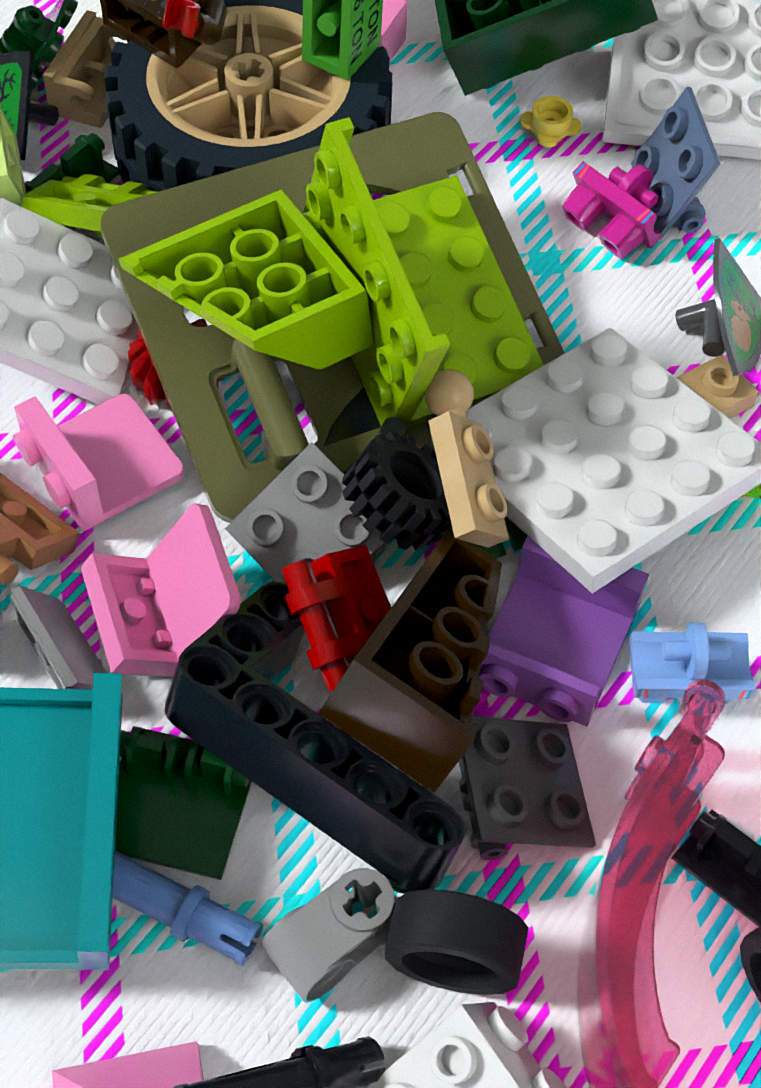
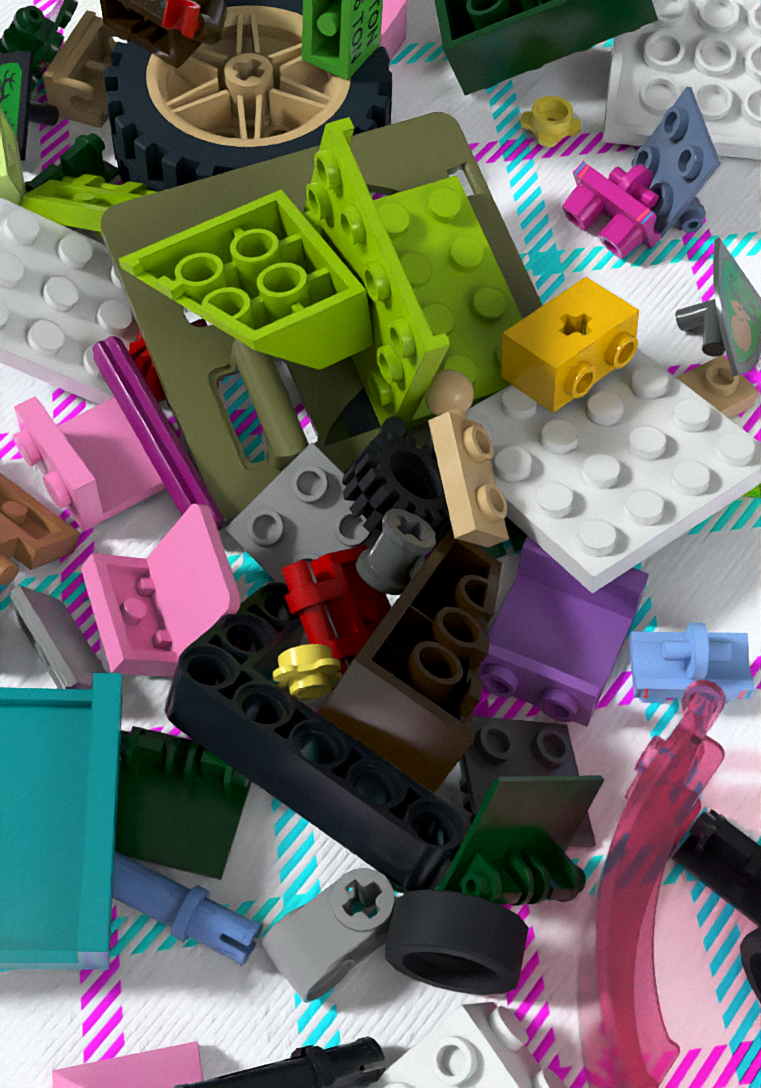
(152, 427): none -> magenta axle
(307, 671): none -> light yellow plate
(396, 551): none -> dark grey bush
(521, 841): none -> dark green hinge
(569, 344): none -> yellow brick

